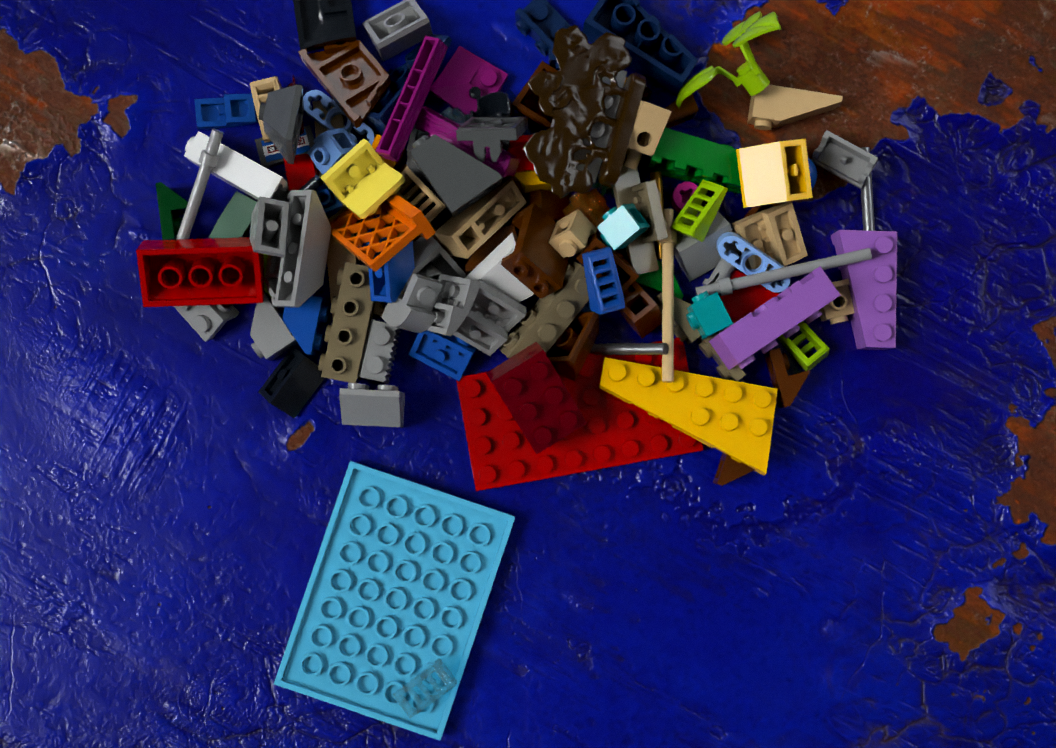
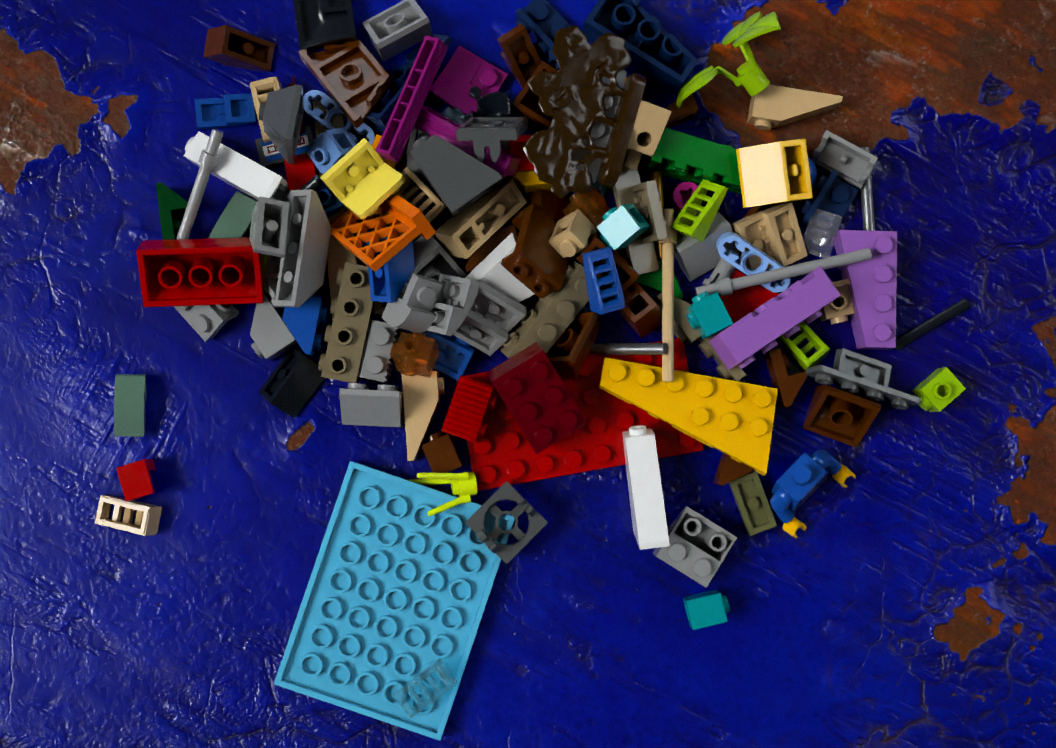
(129, 405): none -> sand green slope
(136, 479): none -> red panel
(146, 518): none -> tan slope
(238, 49): none -> reddish brown slope
(415, 354): none -> clear orange brick
(421, 402): none -> tan slope
(441, 453): none -> reddish brown brick
(462, 484): none -> neon yellow plant
(469, 409): none -> red brick
(504, 551): none -> dark grey piece
(519, 53): none -> reddish brown slope
(645, 488): none -> white slope
(696, 546): none -> light grey slope
(706, 609): none -> teal brick
(752, 503): none -> olive plate
(801, 482): none -> blue torso
(822, 233): none -> clear bracket
(831, 196): none -> dark blue bracket
(840, 415): none -> reddish brown slope
(862, 375): none -> dark grey bracket
(931, 323): none -> black bar
(938, 390): none -> lime brick

